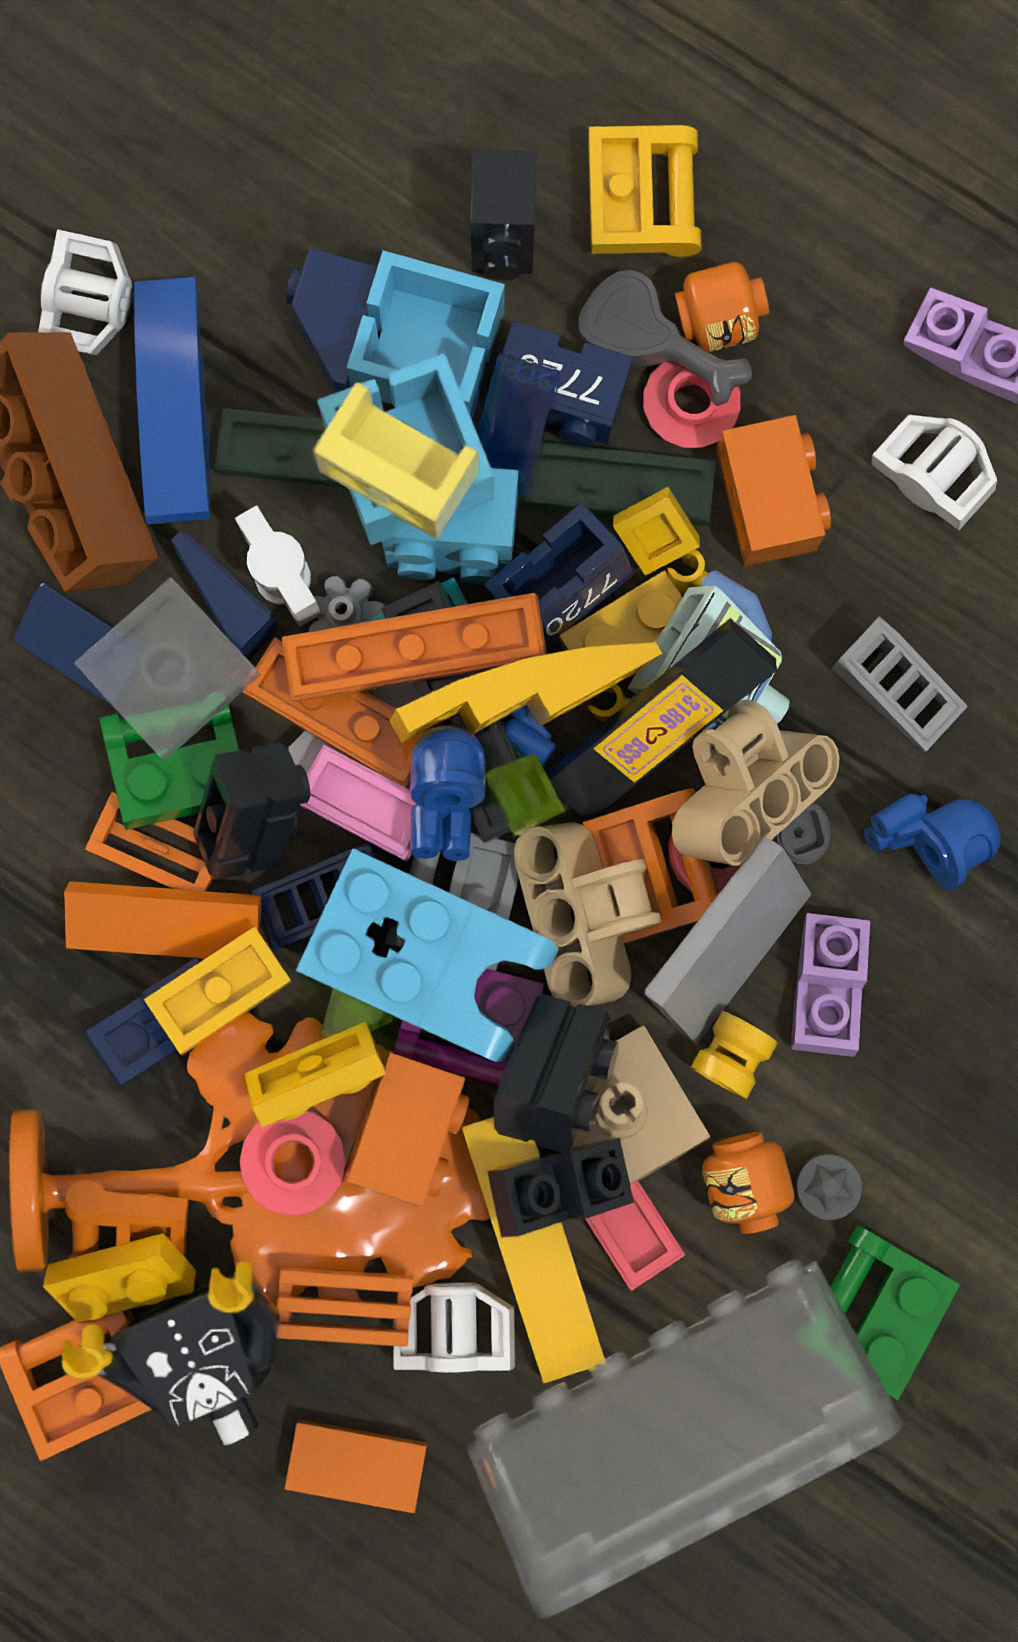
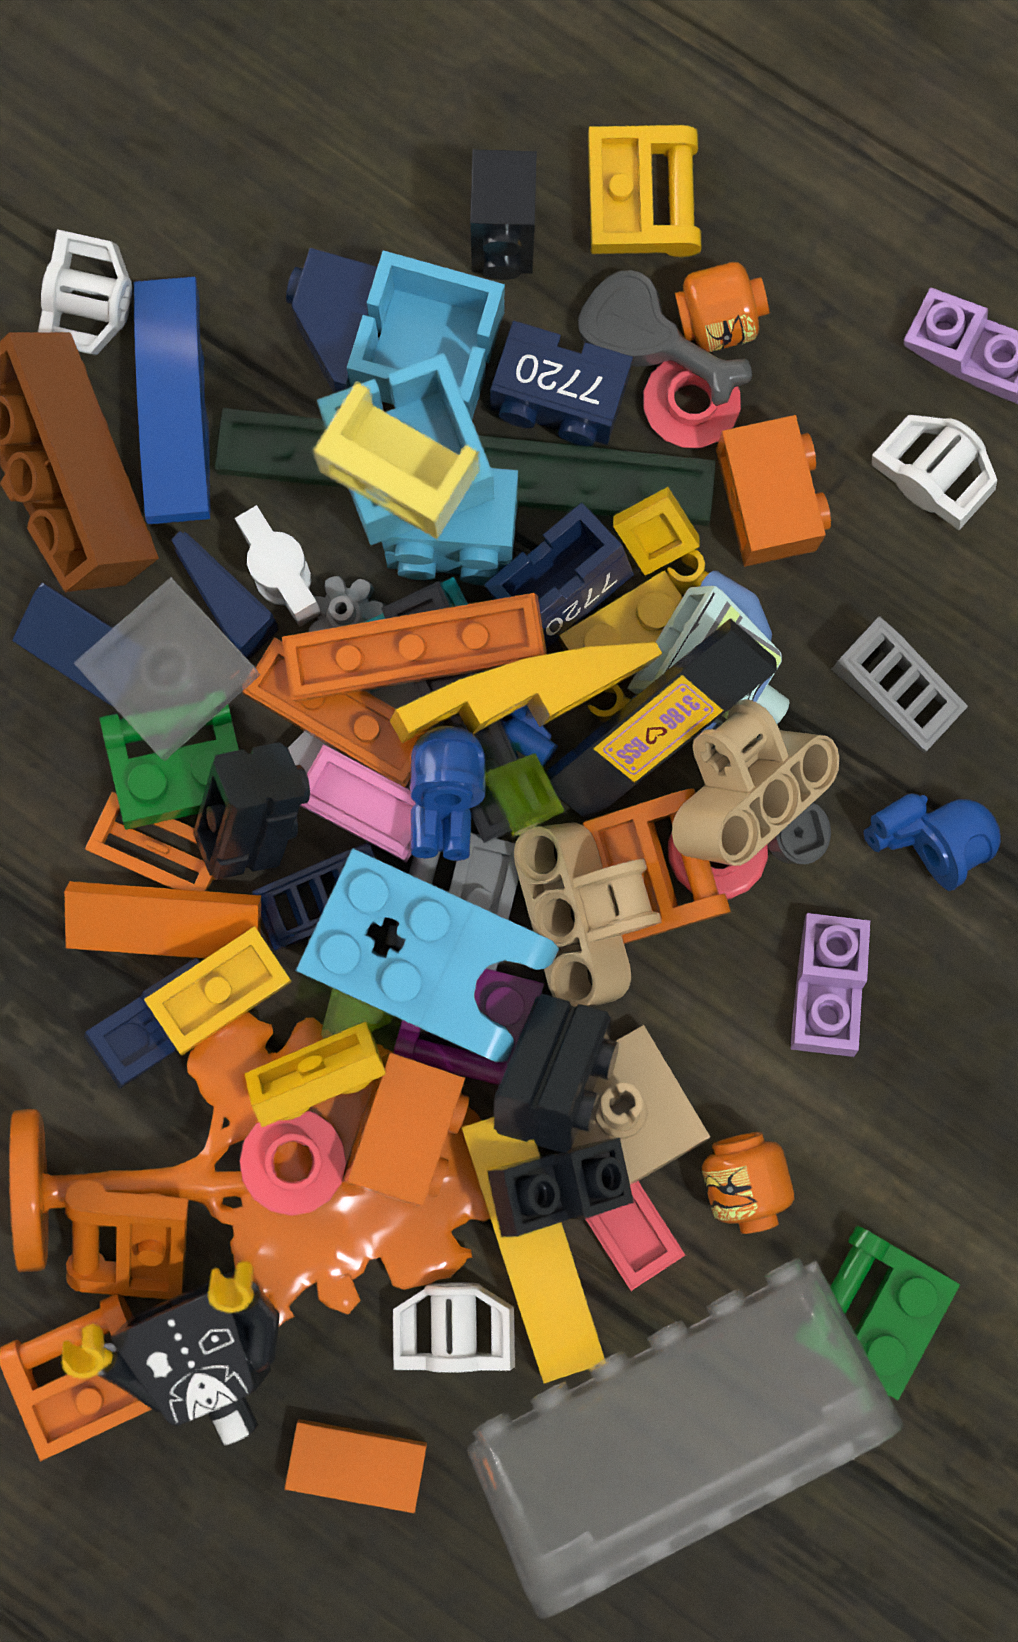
(120, 1278): yellow plate -> none
(338, 1332): orange tile -> none
(517, 415): clear blue tile -> none
(729, 940): light grey tile -> none
(734, 1054): yellow wheel -> none
(828, 1186): dark grey tile -> none

